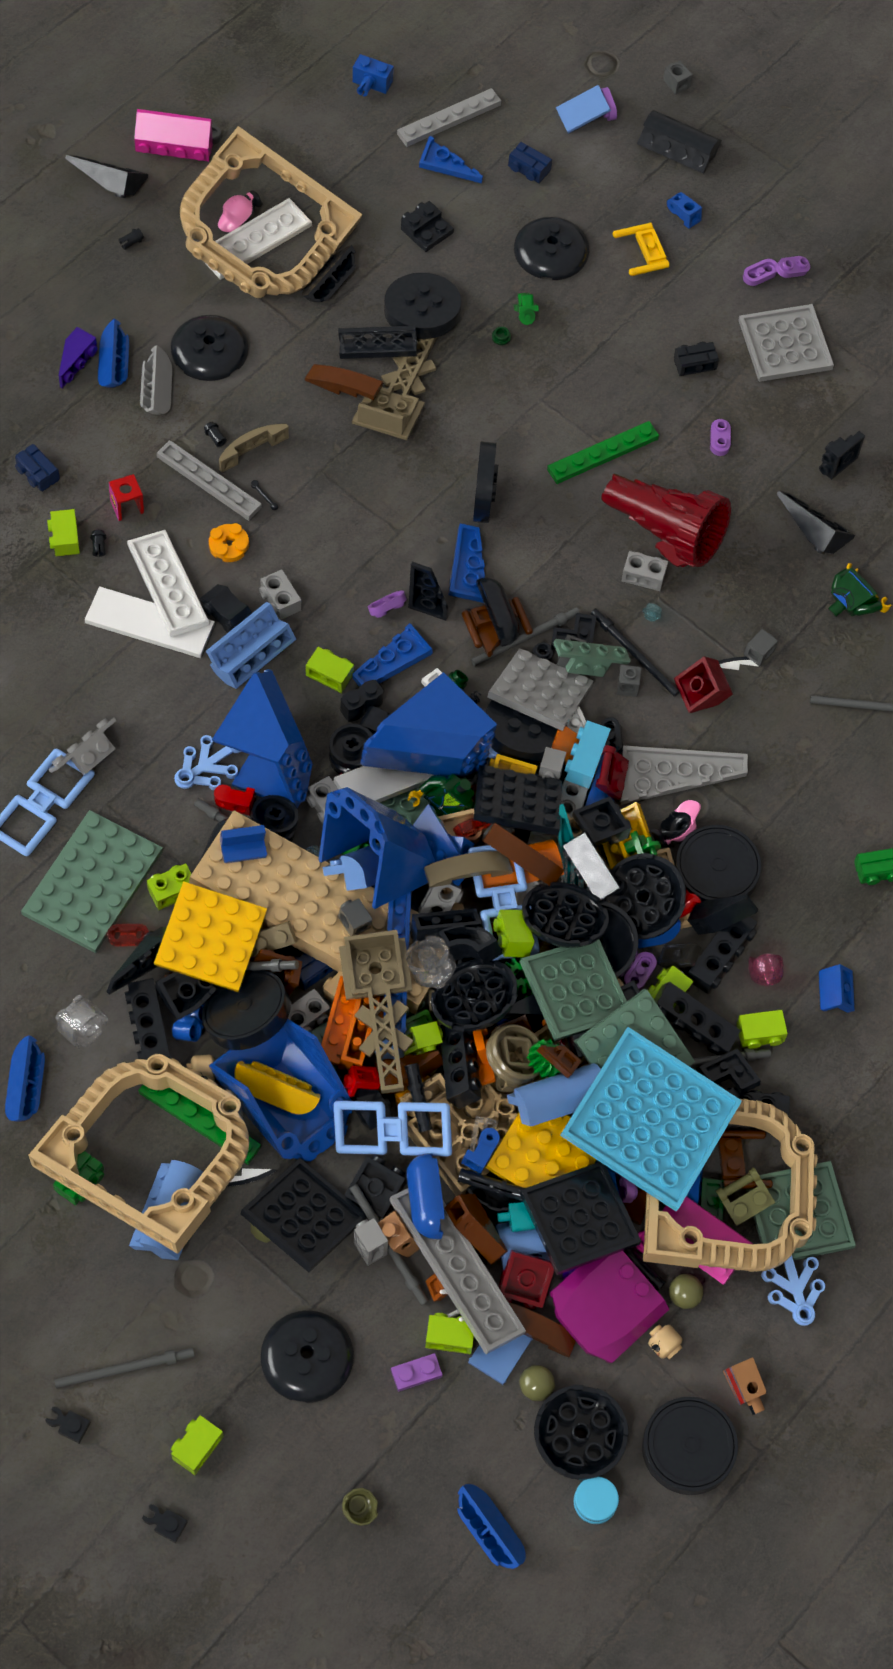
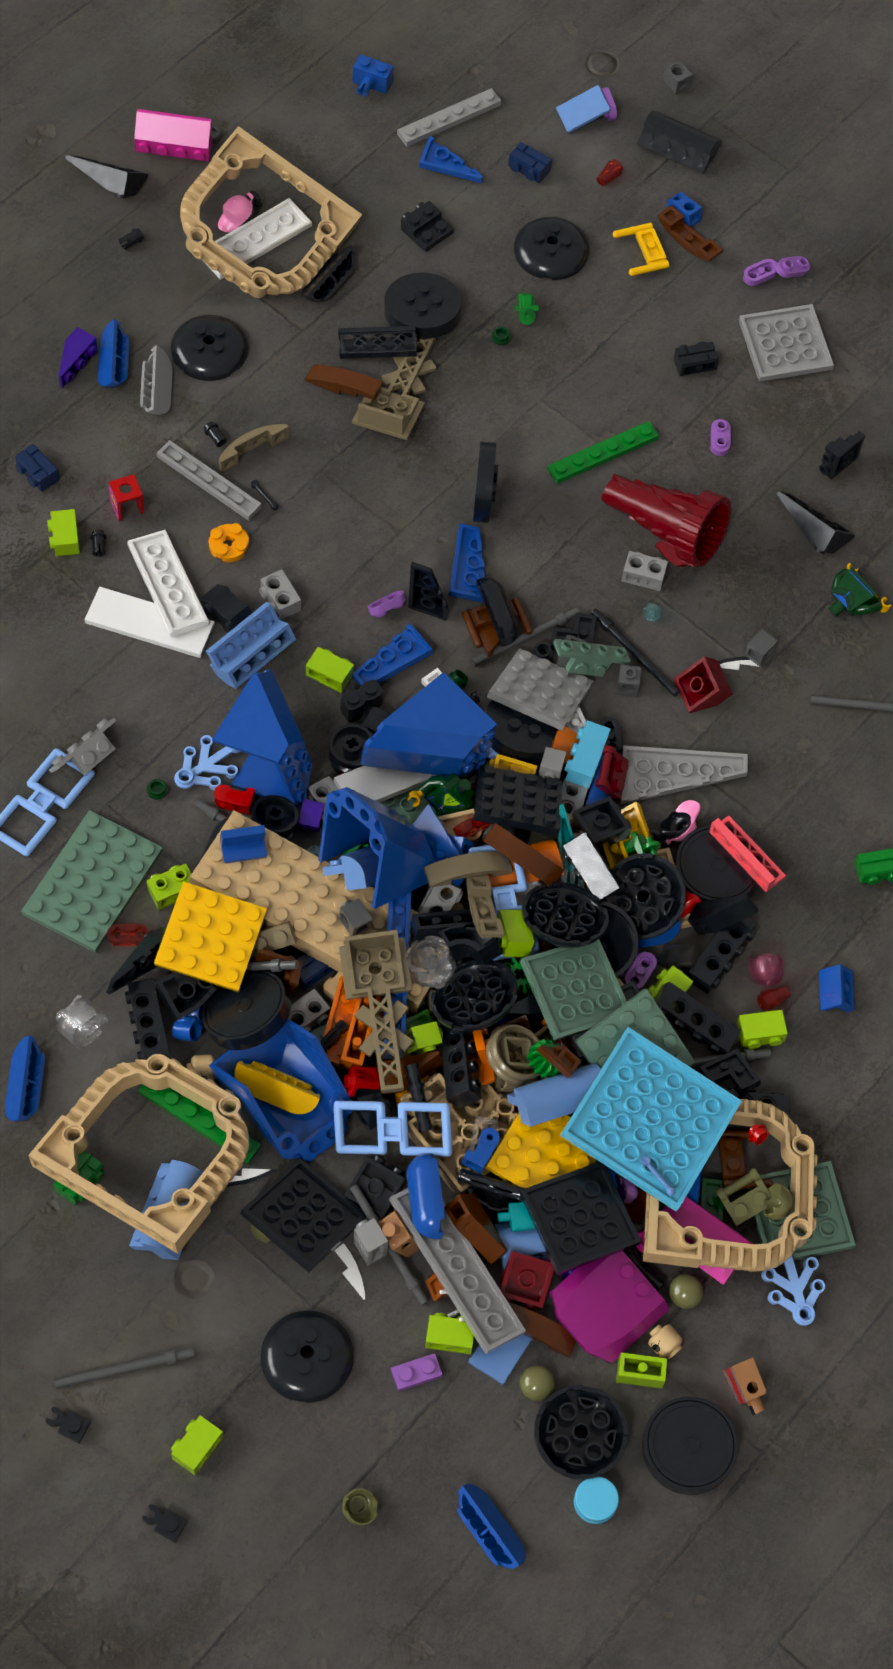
(157, 789): none -> dark green plate
(311, 815): none -> dark purple panel
(334, 1035): none -> black axle
(352, 1273): none -> white sticker
(482, 907): none -> dark tan slope
(610, 172): none -> clear red cone
(641, 1370): none -> lime brick
(645, 1161): none -> medium blue hinge
(688, 238): none -> reddish brown slope
(745, 856): none -> coral fence
(758, 1134): none -> red plate
(772, 998): none -> clear red cone
(779, 1203): none -> olive hair

